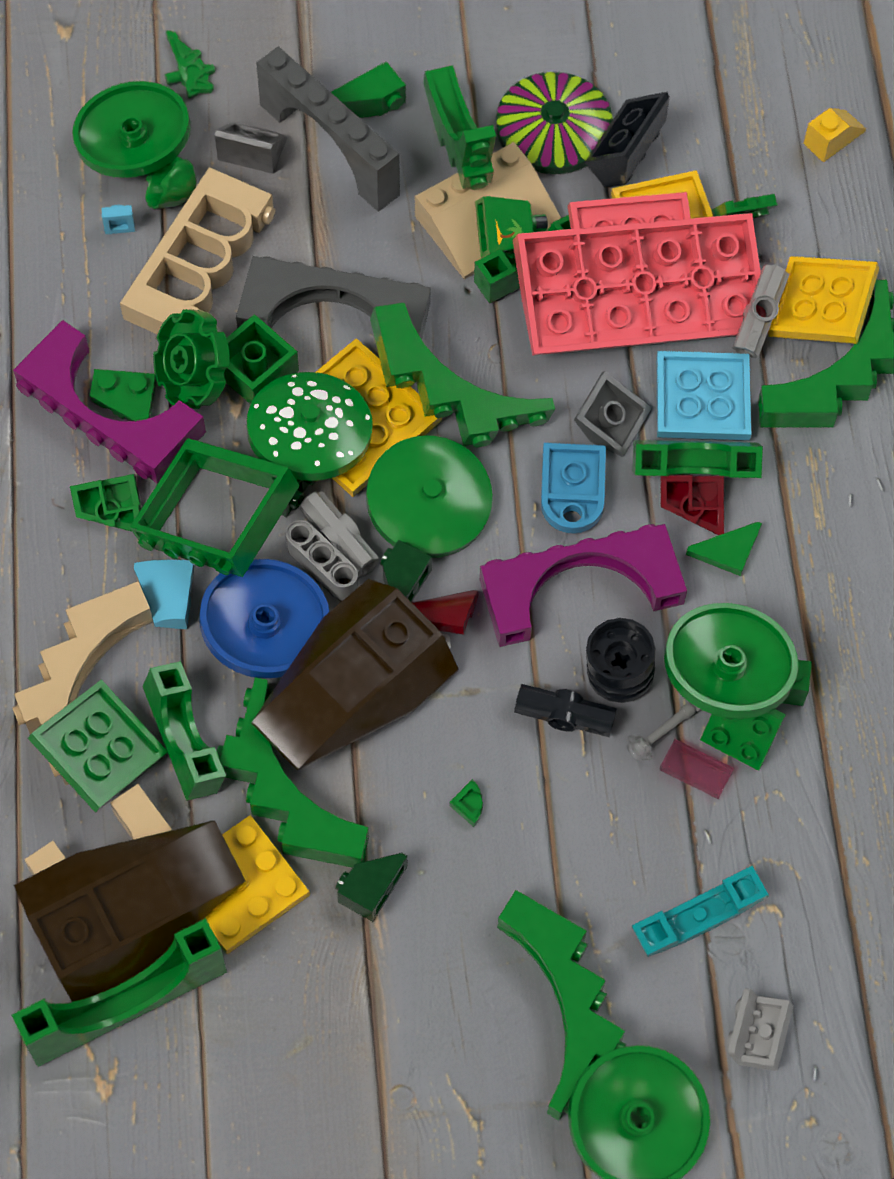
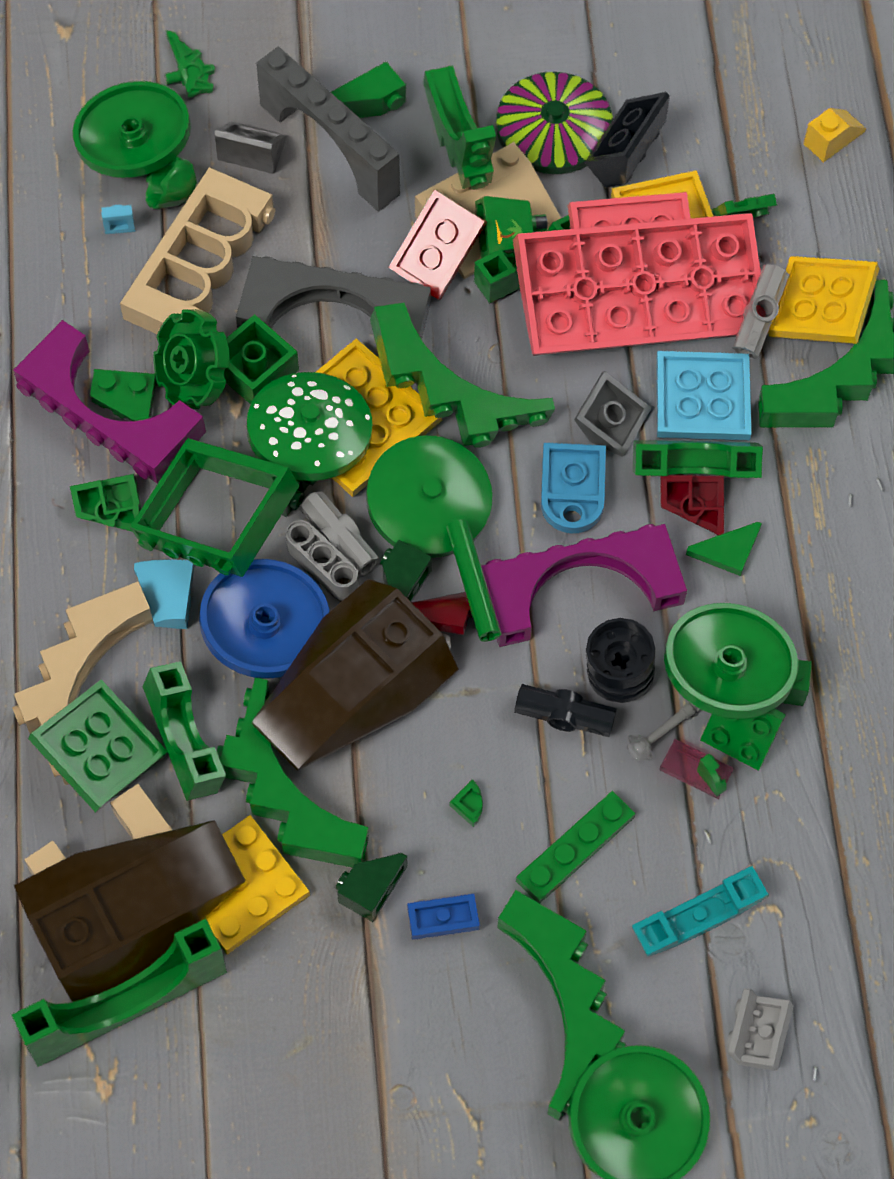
(437, 244): none -> plate
(443, 916): none -> blue plate
(473, 580): none -> green piece
(575, 847): none -> green plate
(706, 770): none -> green tile

